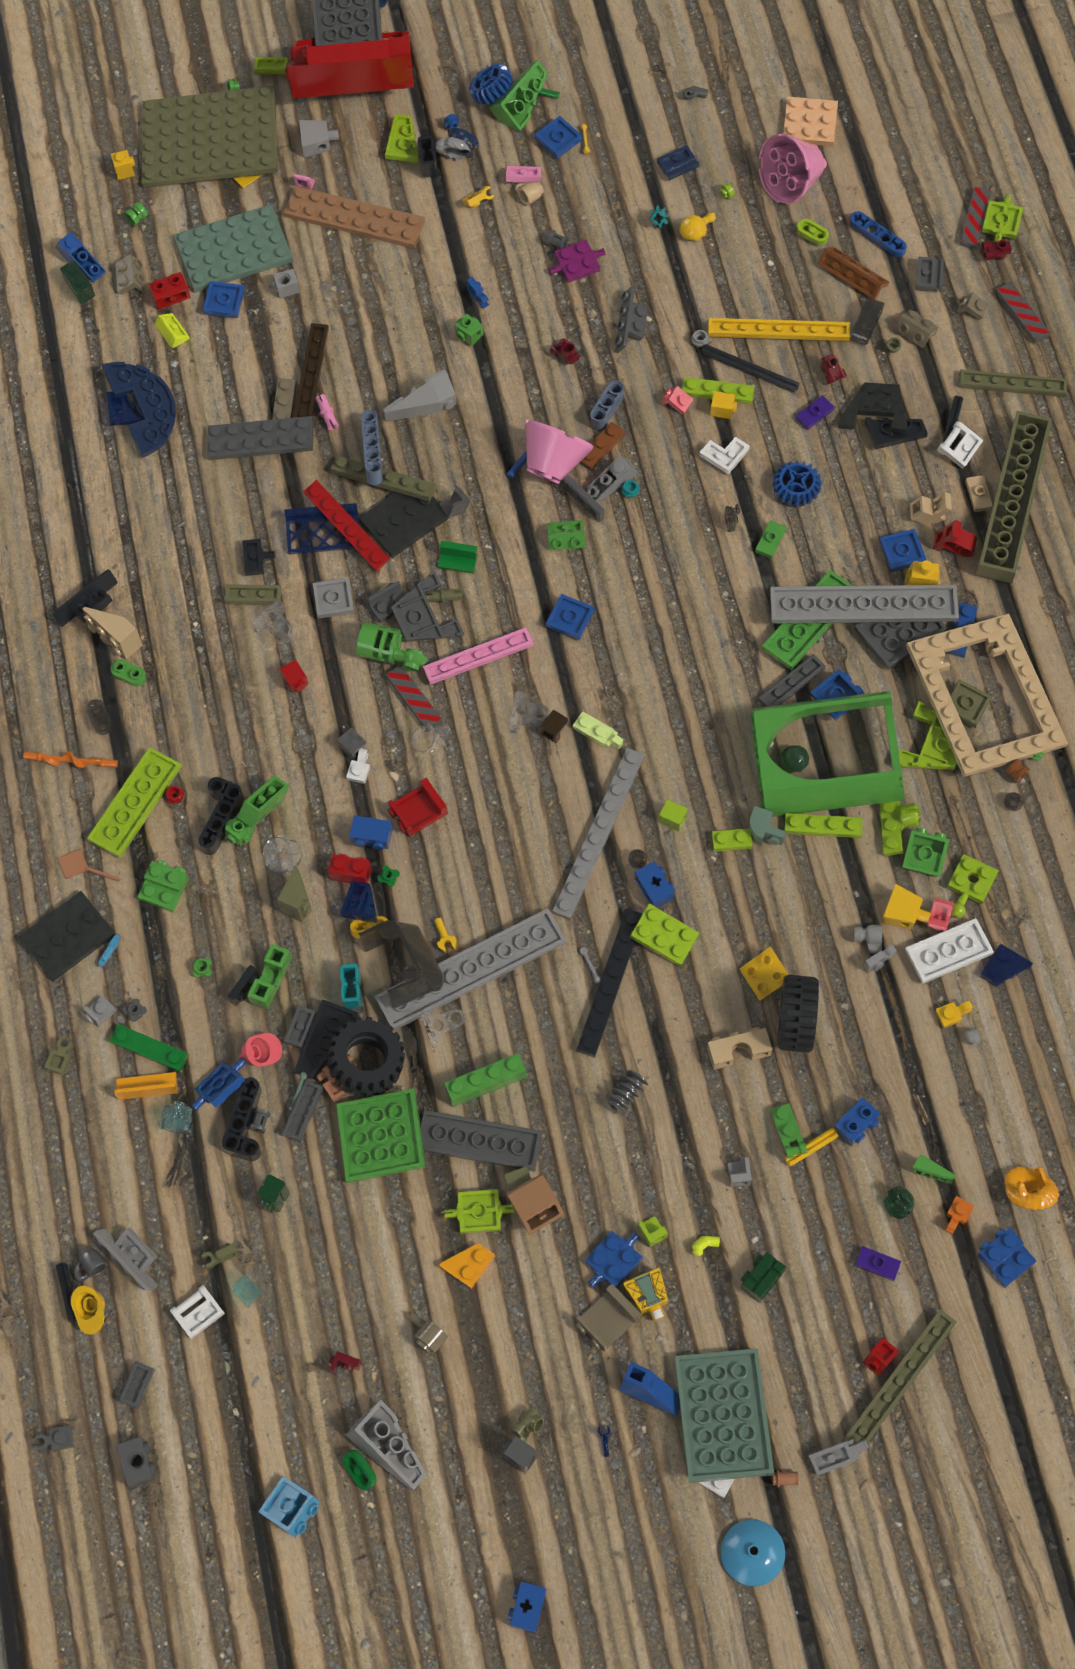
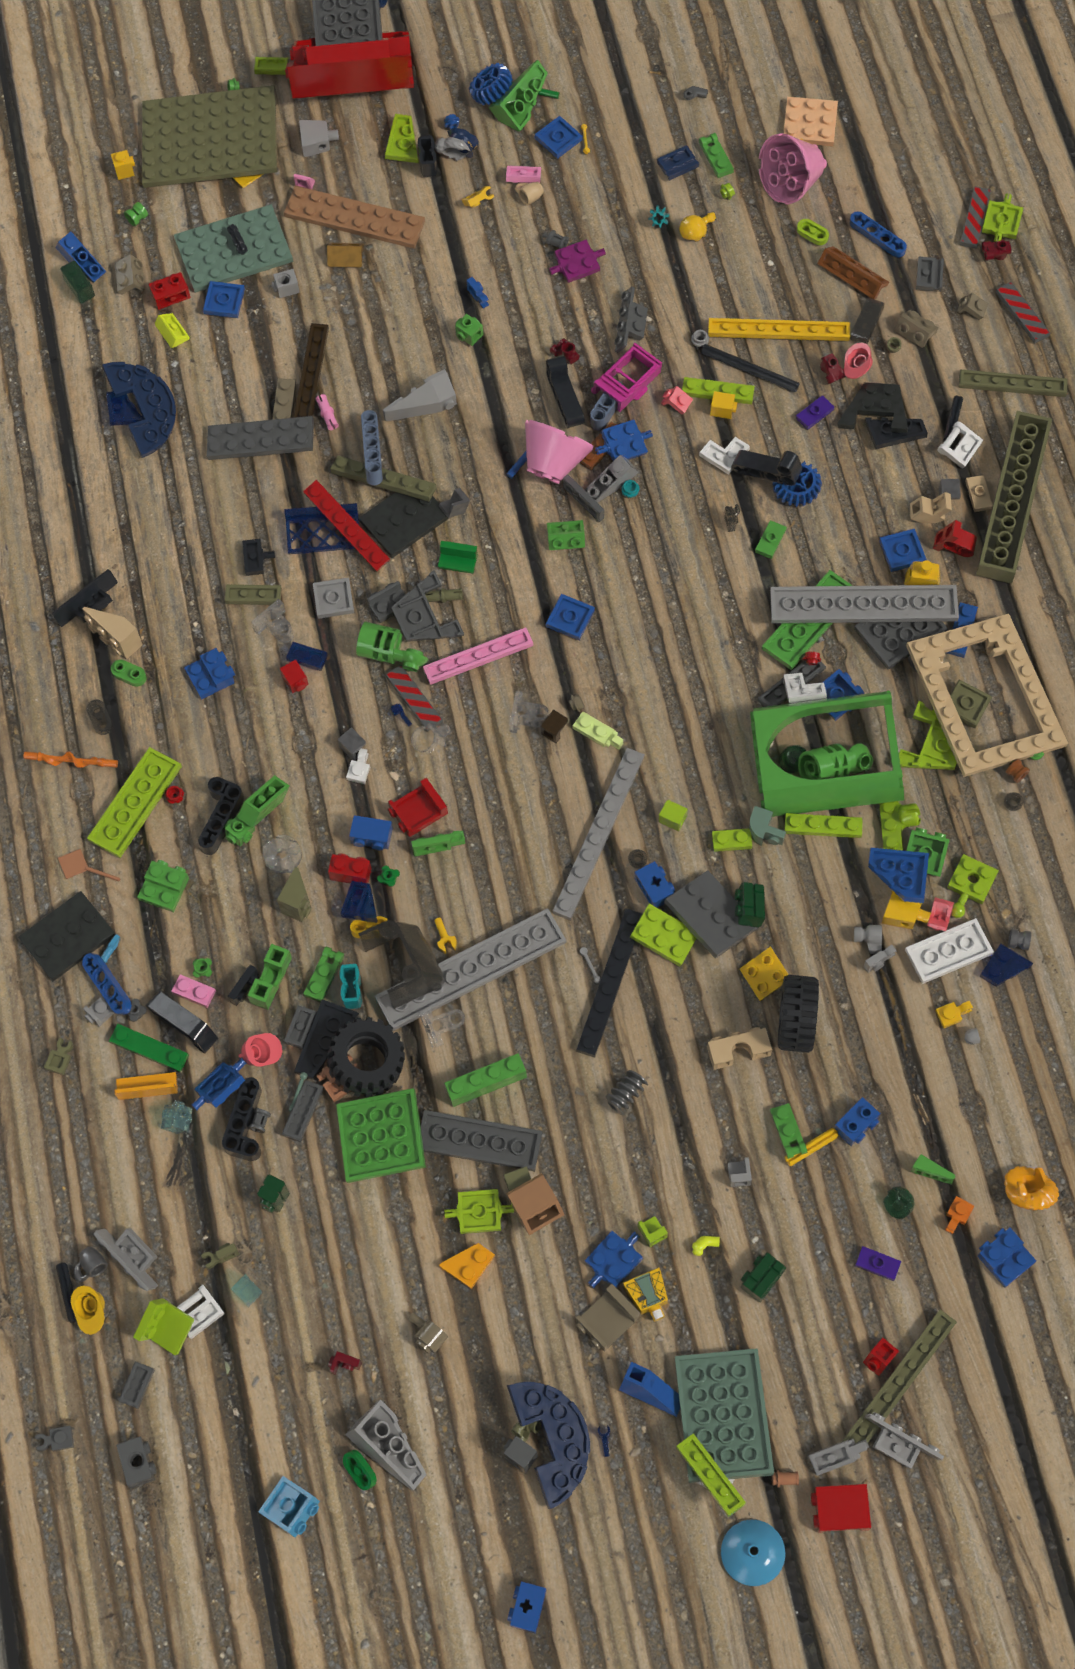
(104, 986): none -> blue beam
(164, 1325): none -> lime bracket
(183, 1021): none -> beam
(193, 991): none -> bright pink plate
(210, 673): none -> blue plate
(237, 239): none -> black axle
(307, 656): none -> clear blue plate
(323, 975): none -> bright green plate
(344, 254): none -> pearl gold panel
(397, 709): none -> clear blue hand
(437, 843): none -> bright green hinge
(563, 391): none -> black beam
(564, 1433): none -> dark blue plate
(576, 702): none -> dark tan plate
(620, 392): none -> dark pink piece
(624, 440): none -> blue plate
(709, 914): none -> dark grey plate
(711, 1475): none -> lime plate
(716, 155): none -> bright green plate
(750, 904): none -> dark green brick
(769, 468): none -> black beam
(800, 692): none -> white plate
(812, 658): none -> red plate
(834, 761): none -> bright green cylinder
(841, 1508): none -> red panel
(857, 360): none -> coral piece
(899, 1445): none -> light grey bracket
(901, 871): none -> blue plate
(950, 486): none -> flat silver panel
(1019, 939): none -> flat silver wheel

